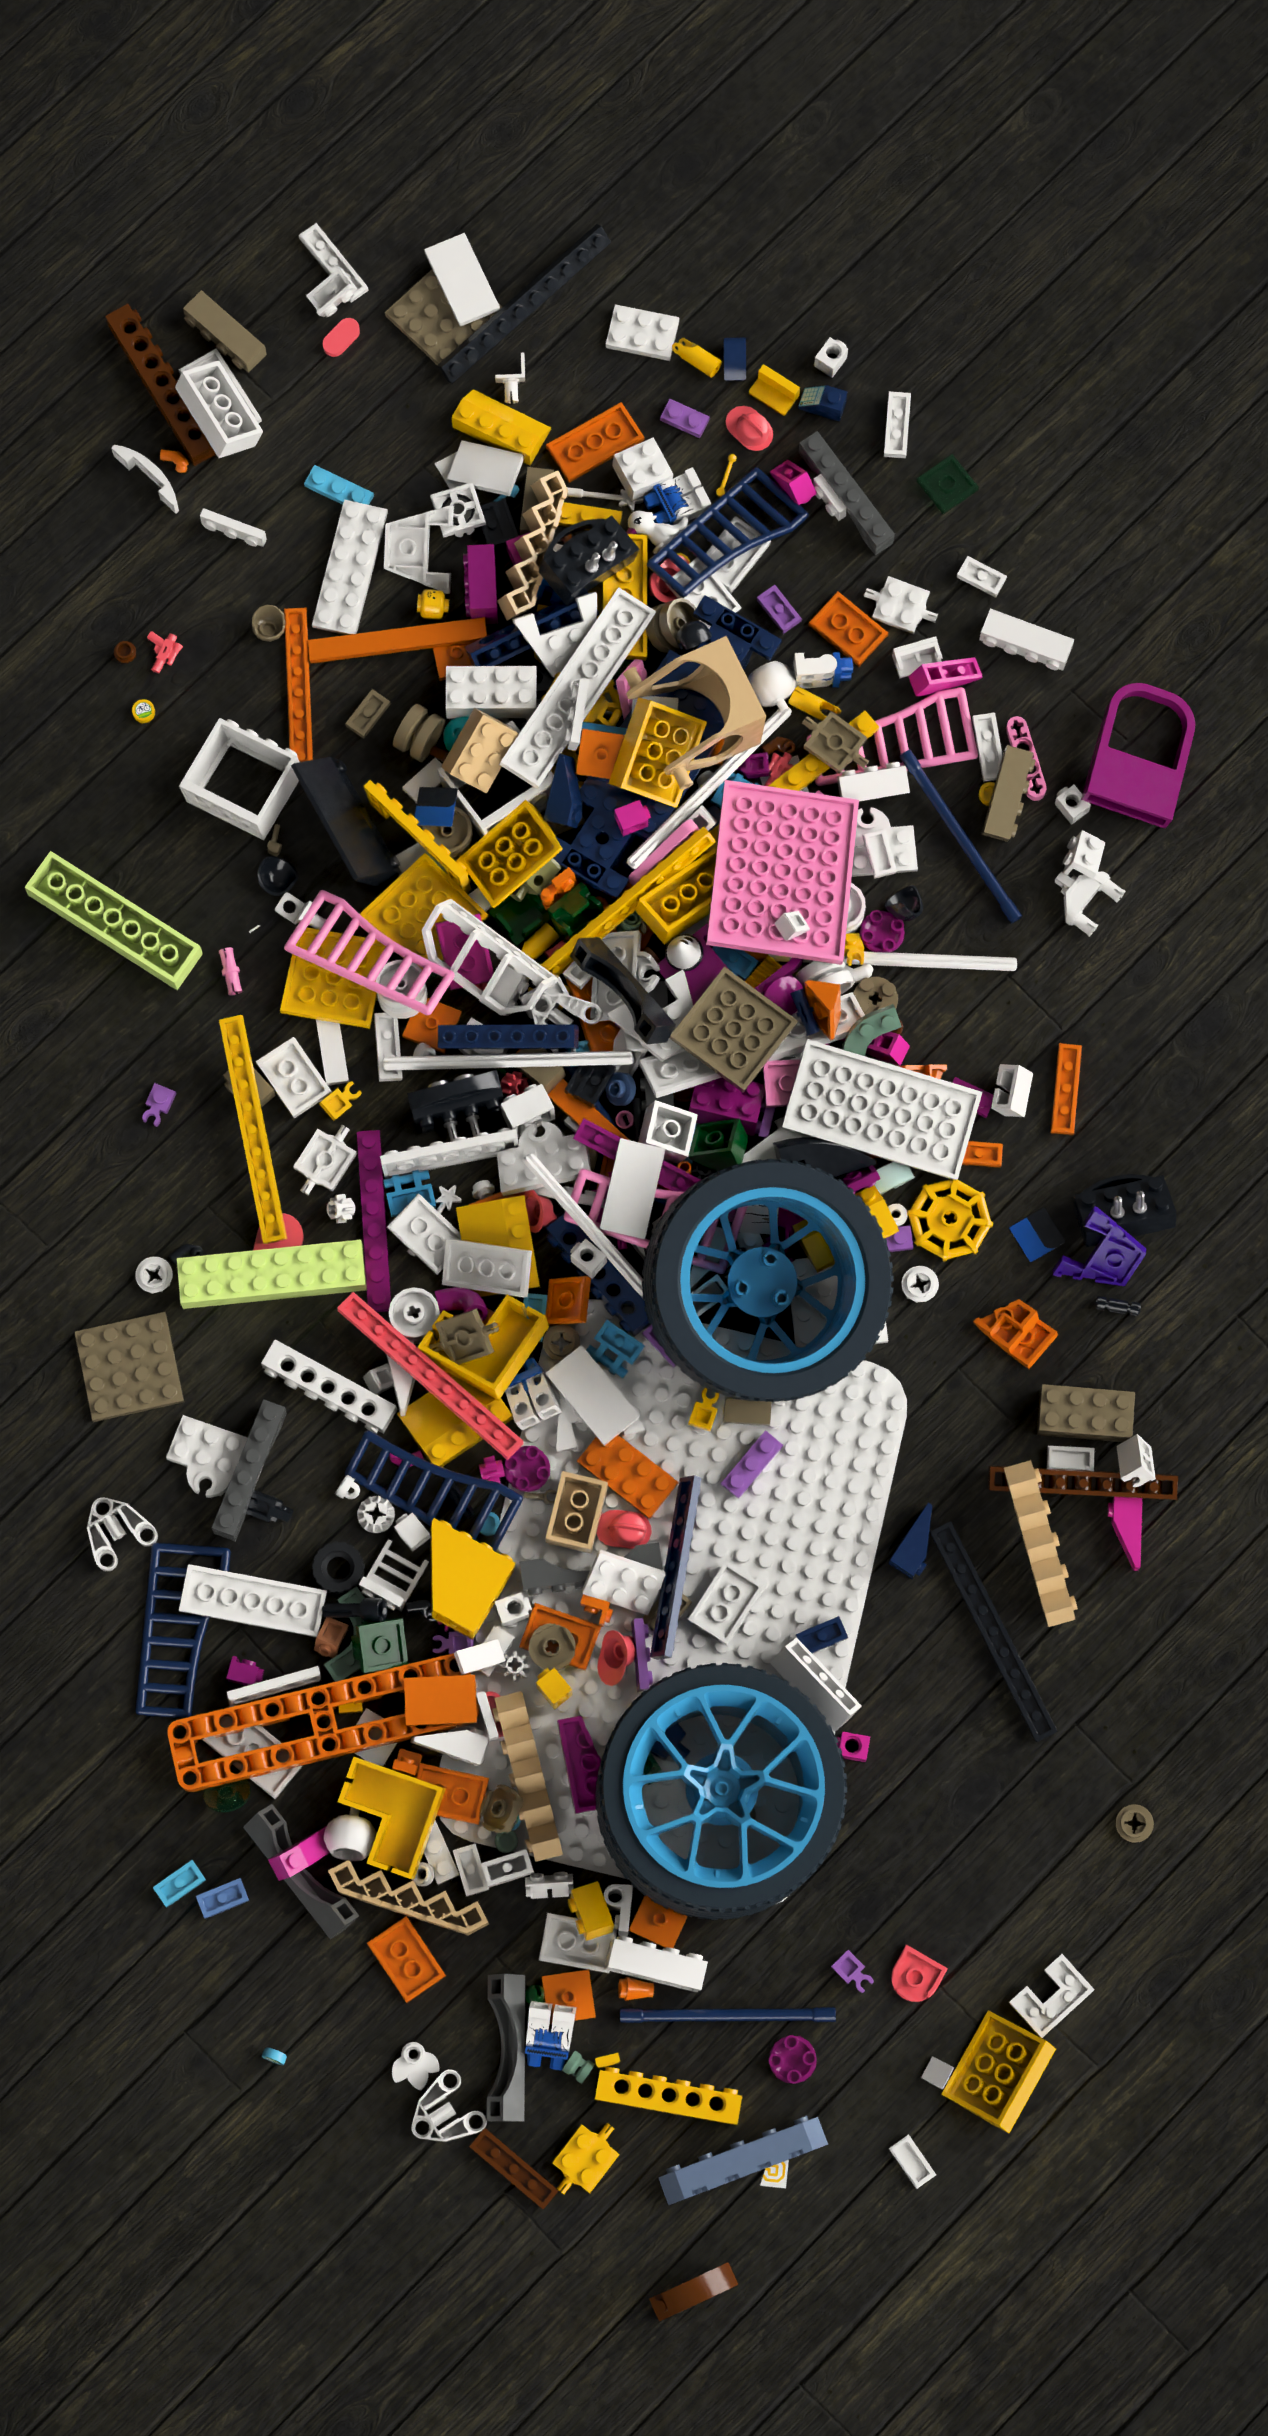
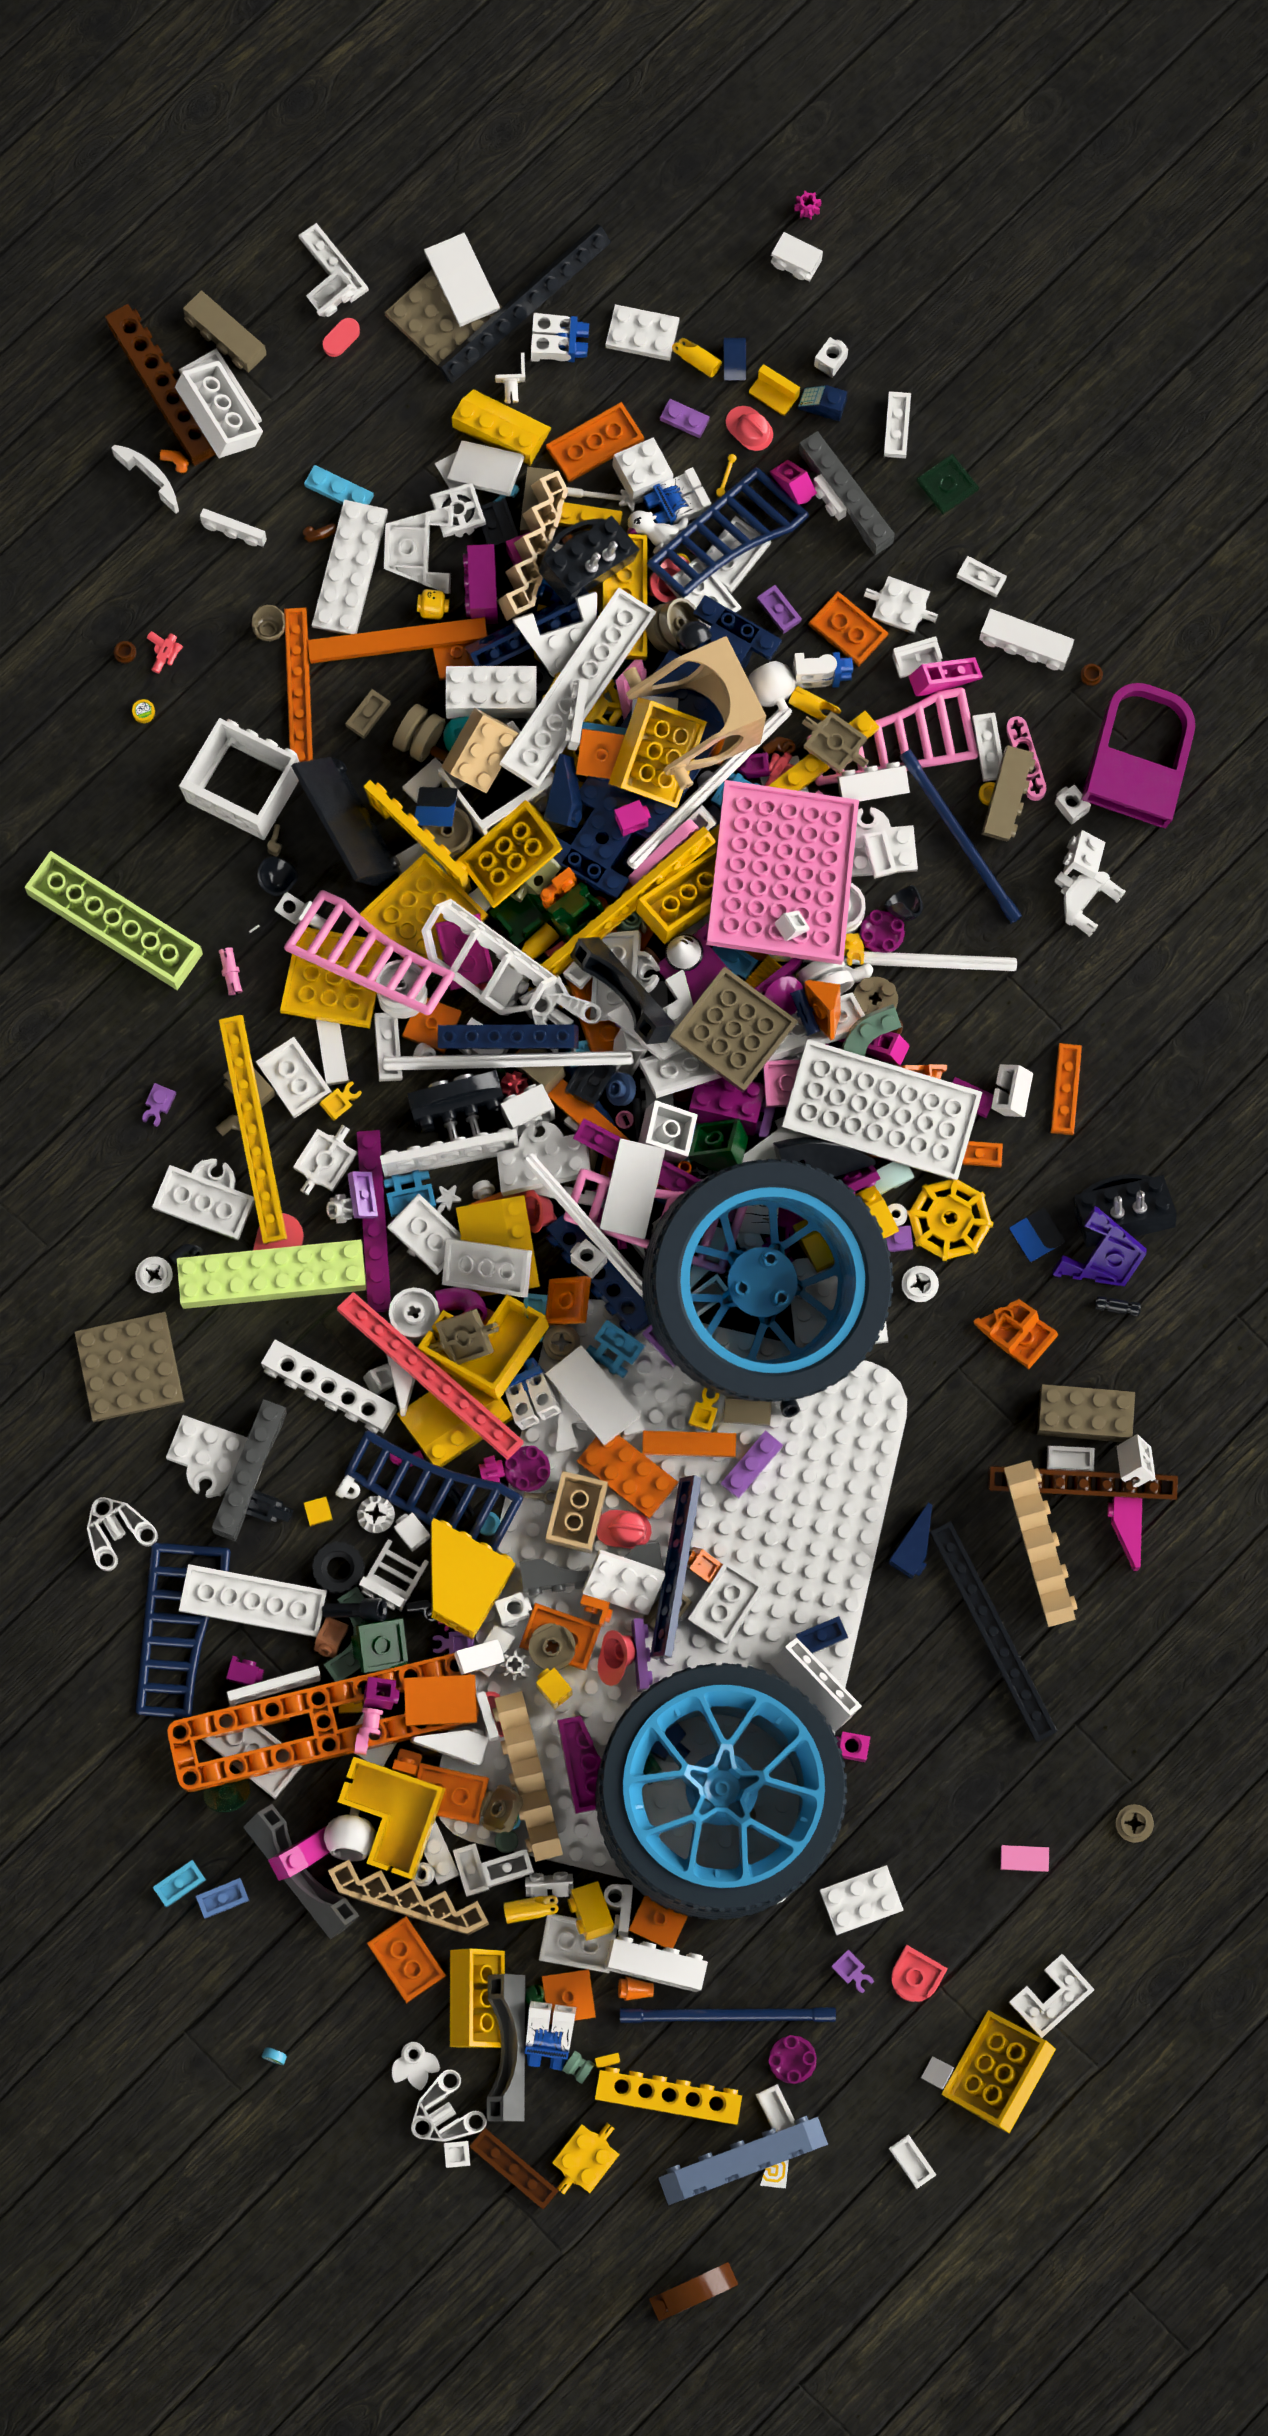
(205, 1199): none -> white plate
(231, 1122): none -> dark tan arm
(313, 535): none -> reddish brown arm
(318, 1511): none -> yellow tile
(362, 1194): none -> medium lavender plate
(369, 1726): none -> bright pink connector
(383, 1687): none -> magenta brick
(457, 2154): none -> white plate
(471, 2014): none -> yellow slope
(530, 1908): none -> yellow piece
(556, 338): none -> white hips
(689, 1444): none -> orange tile
(703, 1564): none -> orange bracket
(775, 2108): none -> white tile
(789, 1412): none -> black hinge
(796, 257): none -> white brick
(807, 205): none -> dark pink gear
(861, 1900): none -> white plate
(1024, 1858): none -> bright pink tile
(1091, 674): none -> reddish brown plate

